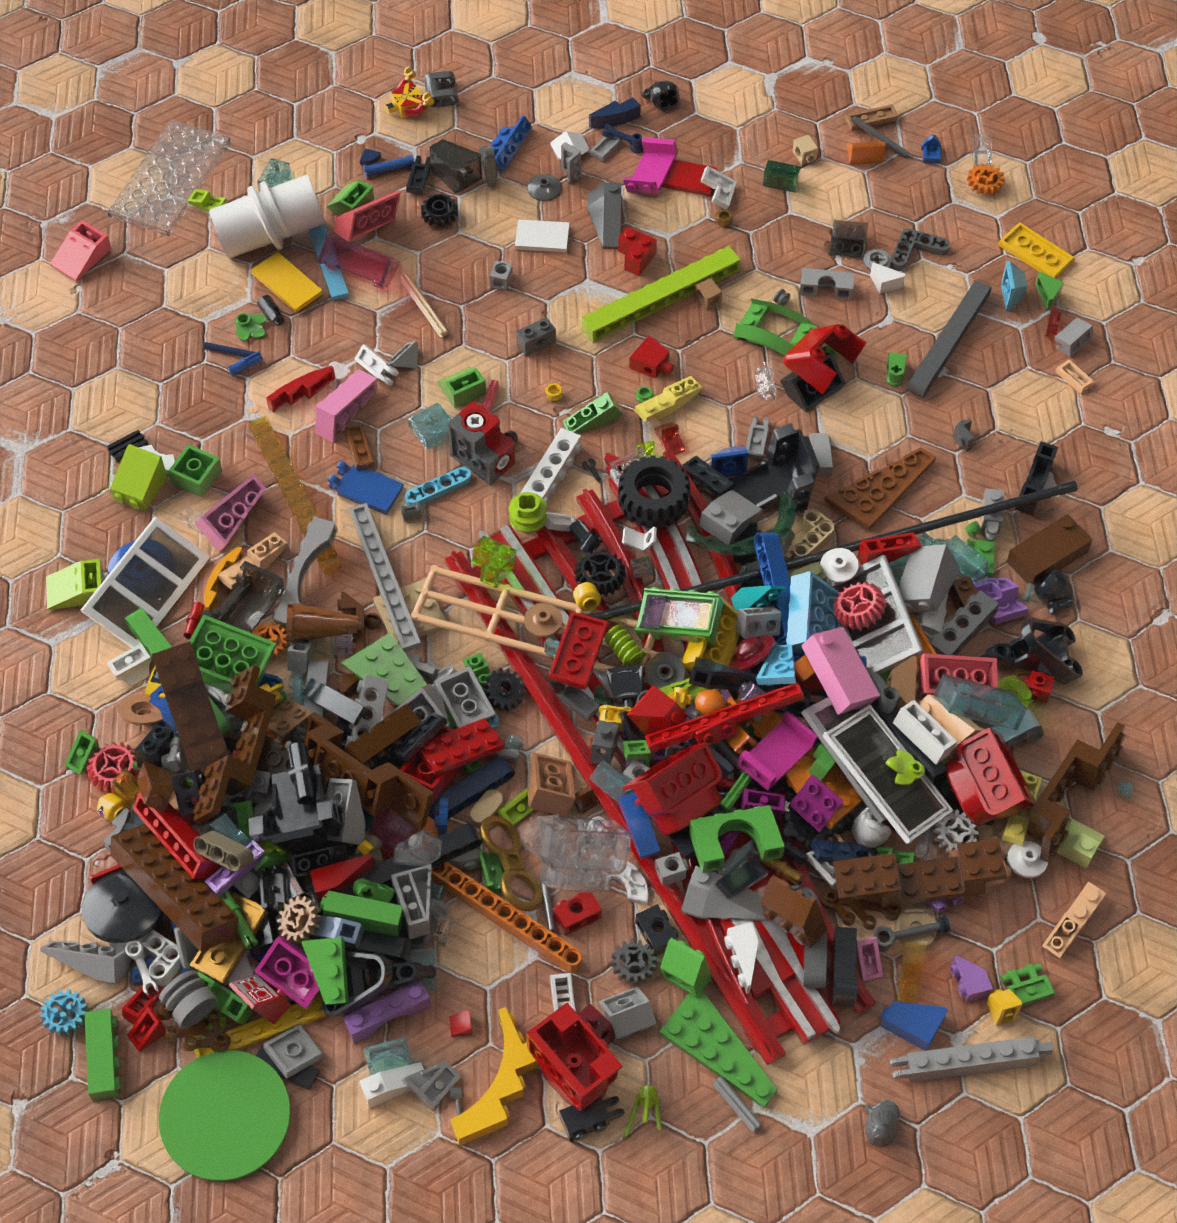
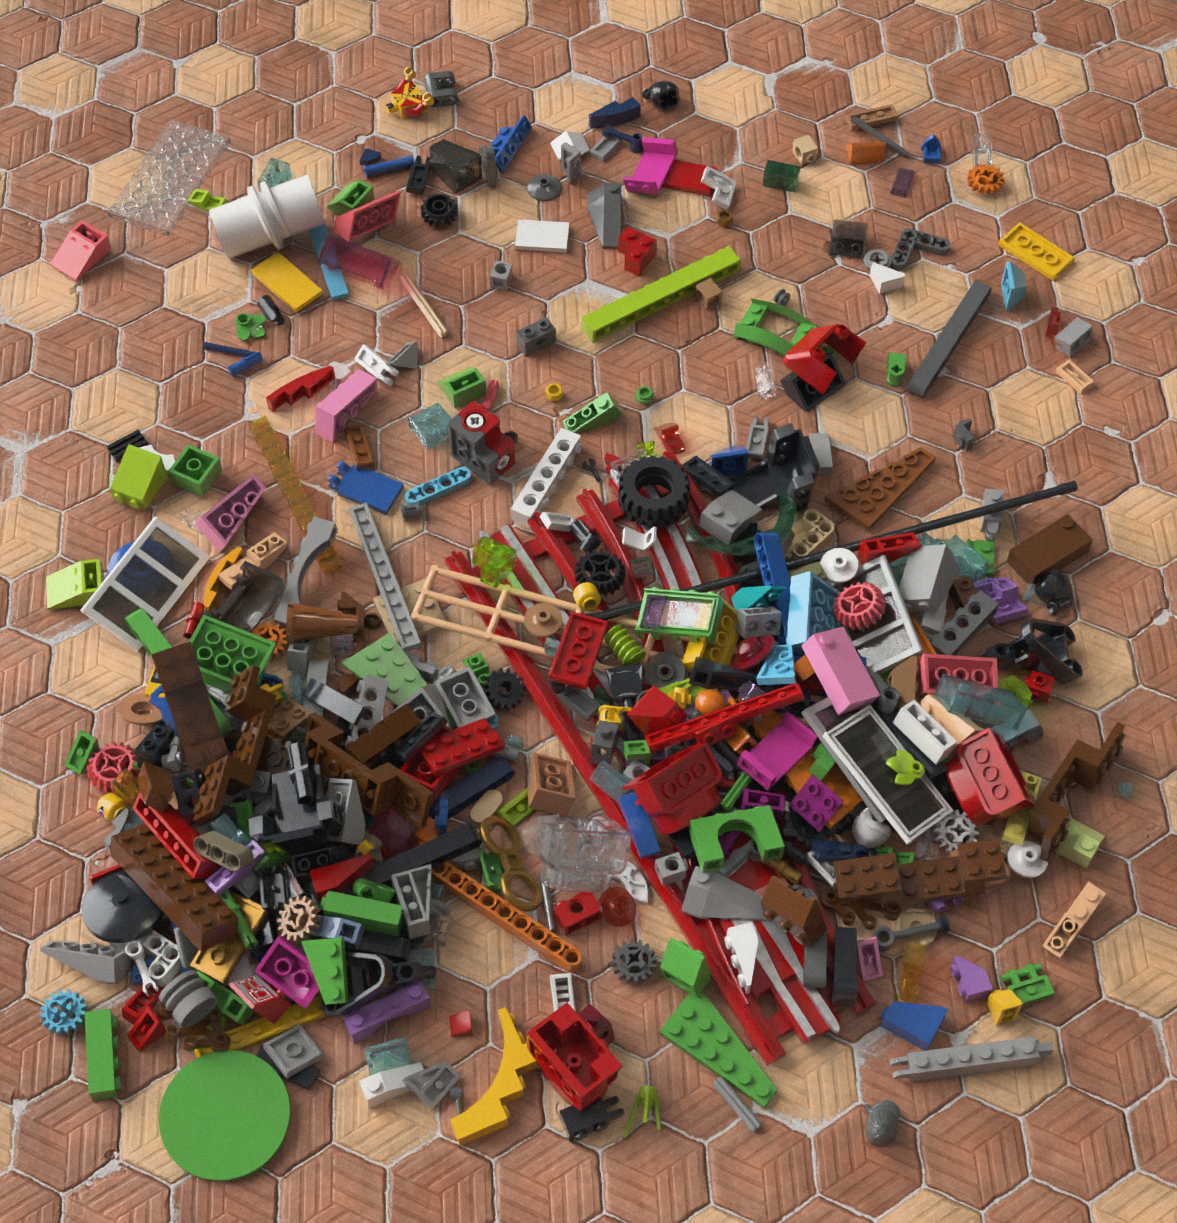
(131, 665): white slope -> none
(418, 850): clear slope -> none
(527, 512): lime piece -> none
(585, 799): reddish brown tile -> none
(617, 906): none -> clear red piece
(628, 1012): light grey slope -> none
(651, 358): red torso -> none
(653, 918): black brick -> none
(669, 401): light yellow slope -> none
(742, 878): black tile -> none
(838, 281): light grey arch -> none
(902, 182): none -> tile
(972, 528): bright green hinge -> none
(1038, 474): black arch -> none
(1048, 288): bright green slope -> none

